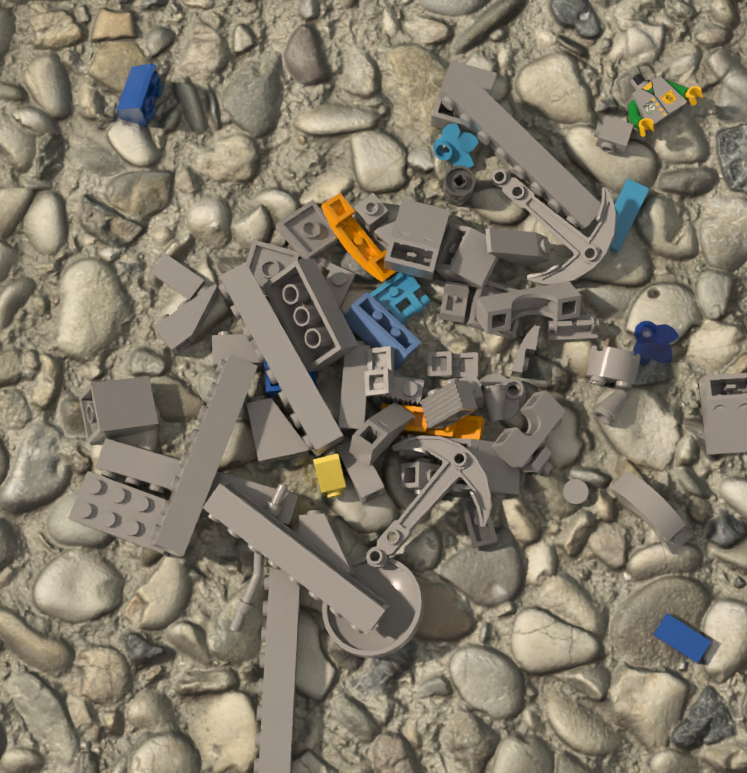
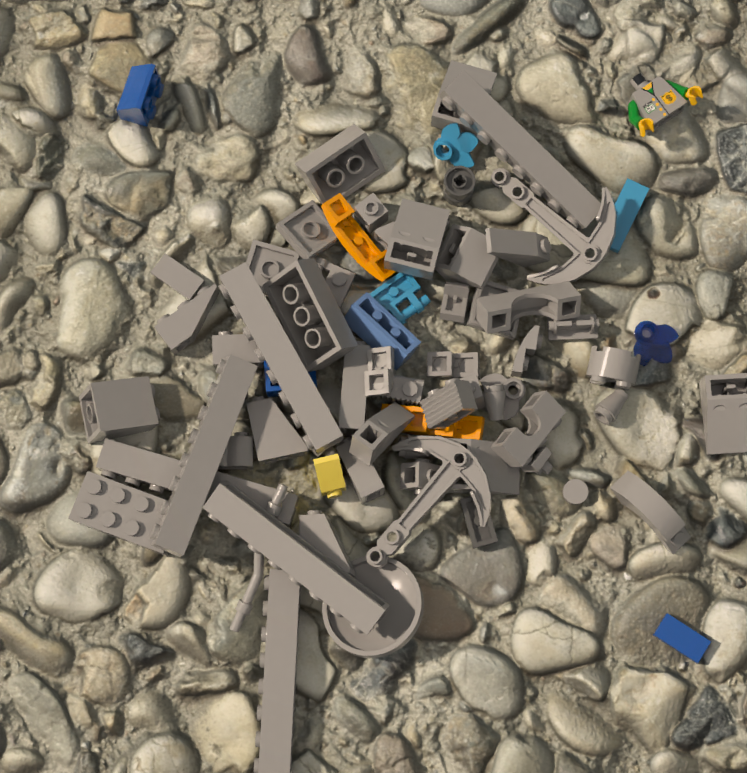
(238, 452): none -> light grey brick
(340, 165): none -> light grey slope
(613, 135): light grey brick -> none

